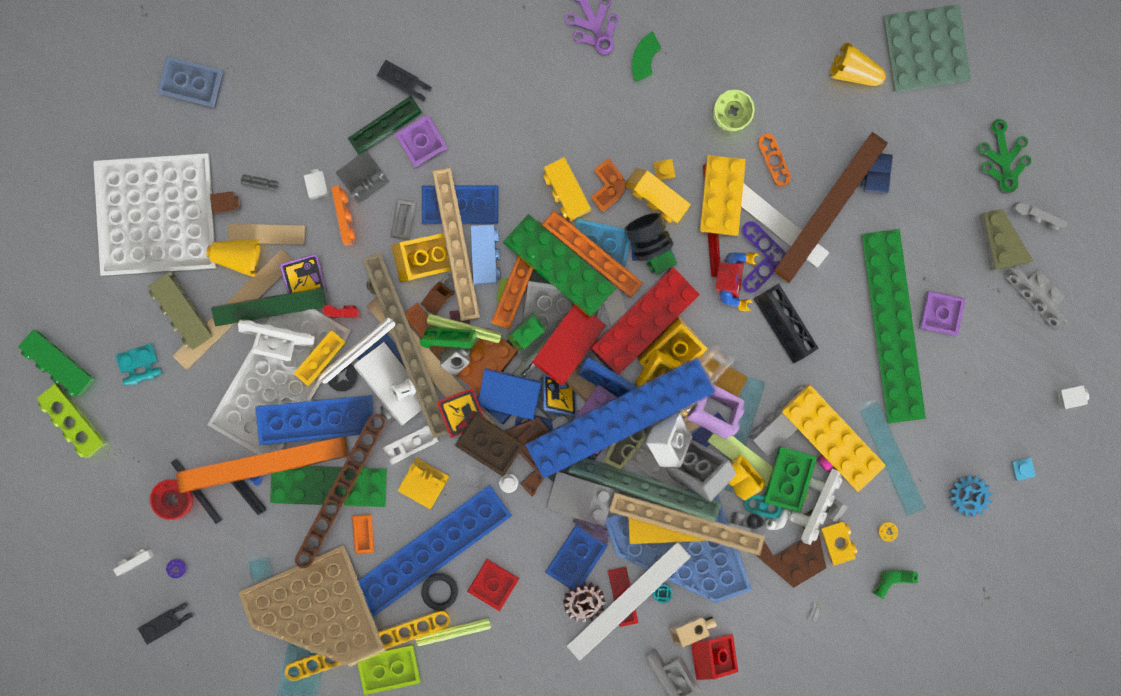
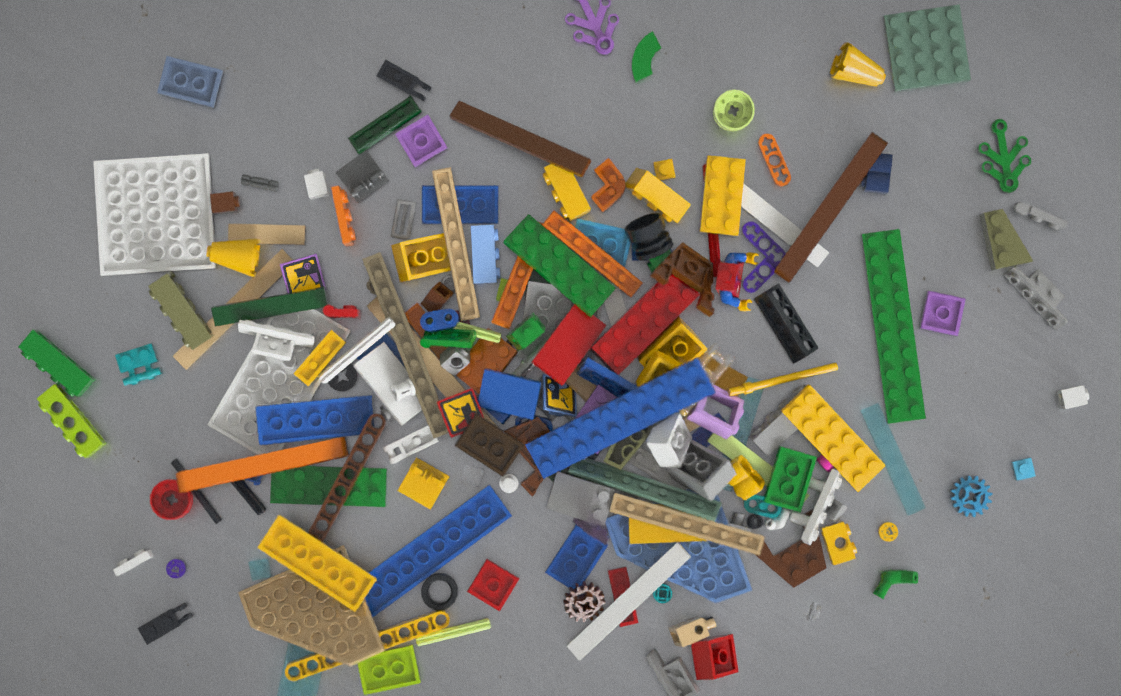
(317, 563): none -> yellow plate
(363, 534): orange tile -> none
(439, 322): none -> blue plate
(520, 138): none -> reddish brown tile
(692, 270): none -> reddish brown wing
(749, 387): none -> yellow bar

